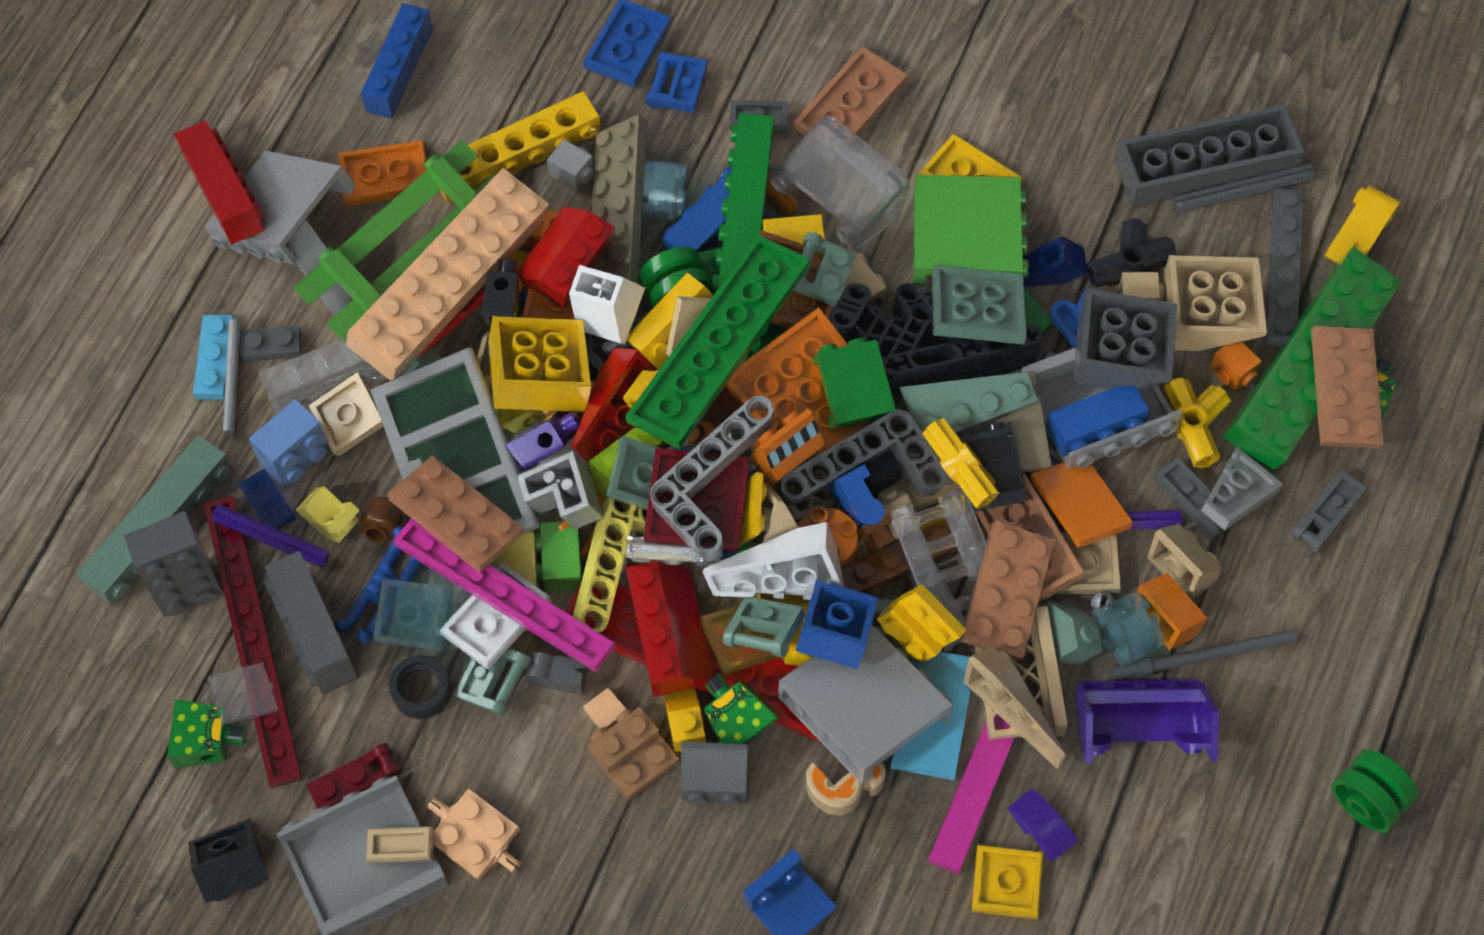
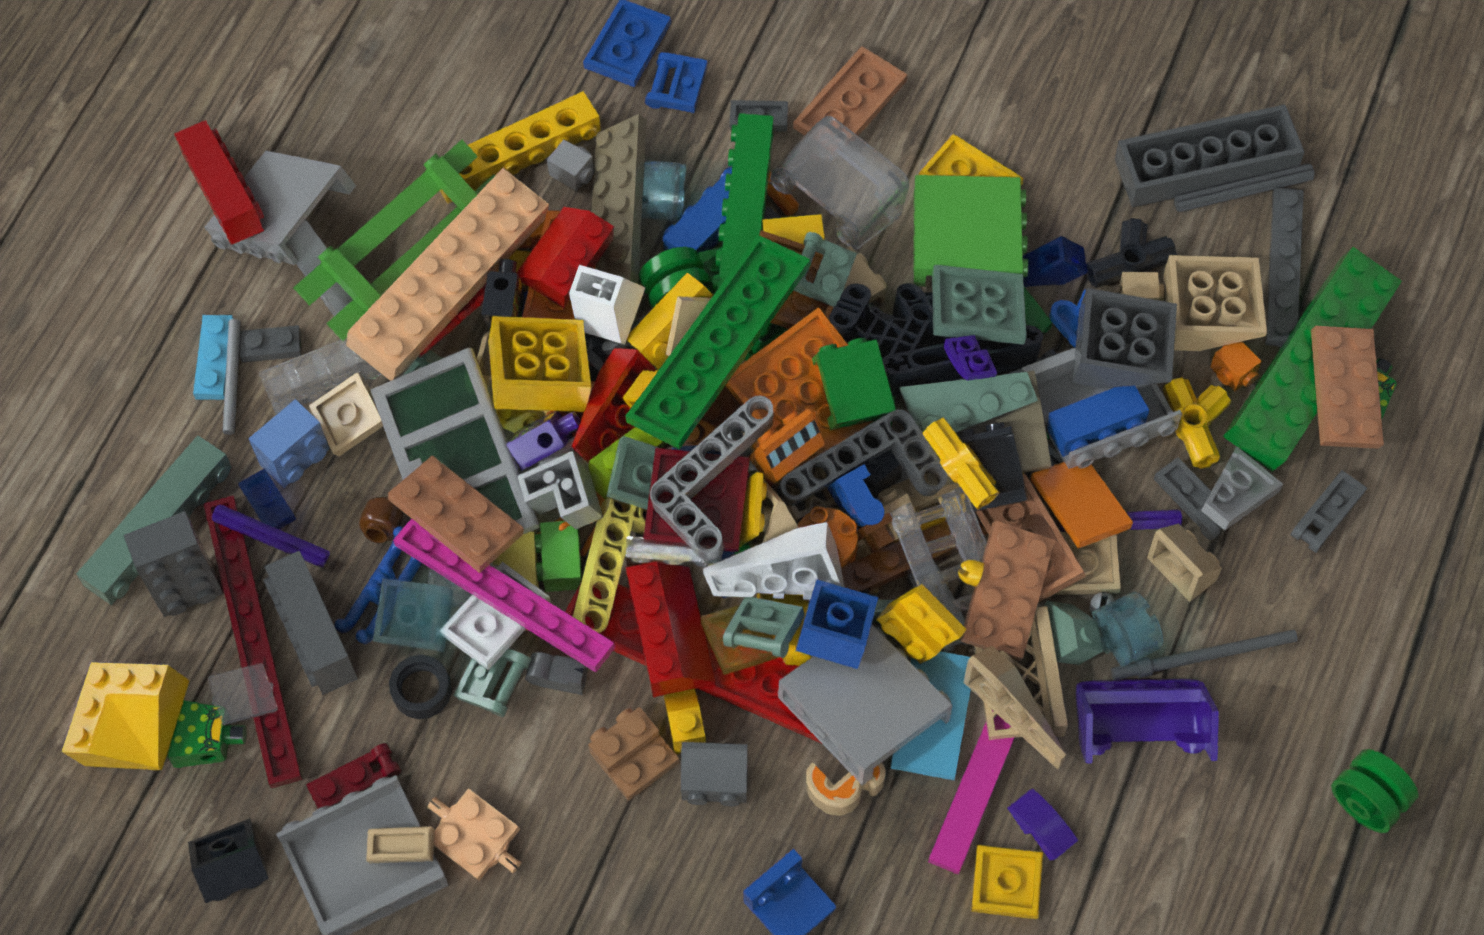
(126, 716): none -> yellow slope
(328, 514): light yellow brick -> none
(382, 171): orange tile -> none
(397, 61): blue brick -> none
(604, 709): light nougat tile -> none
(738, 711): torso -> none
(969, 359): none -> dark purple slope
(971, 572): none -> yellow hinge
(1174, 610): orange brick -> none
(1365, 223): yellow door -> none

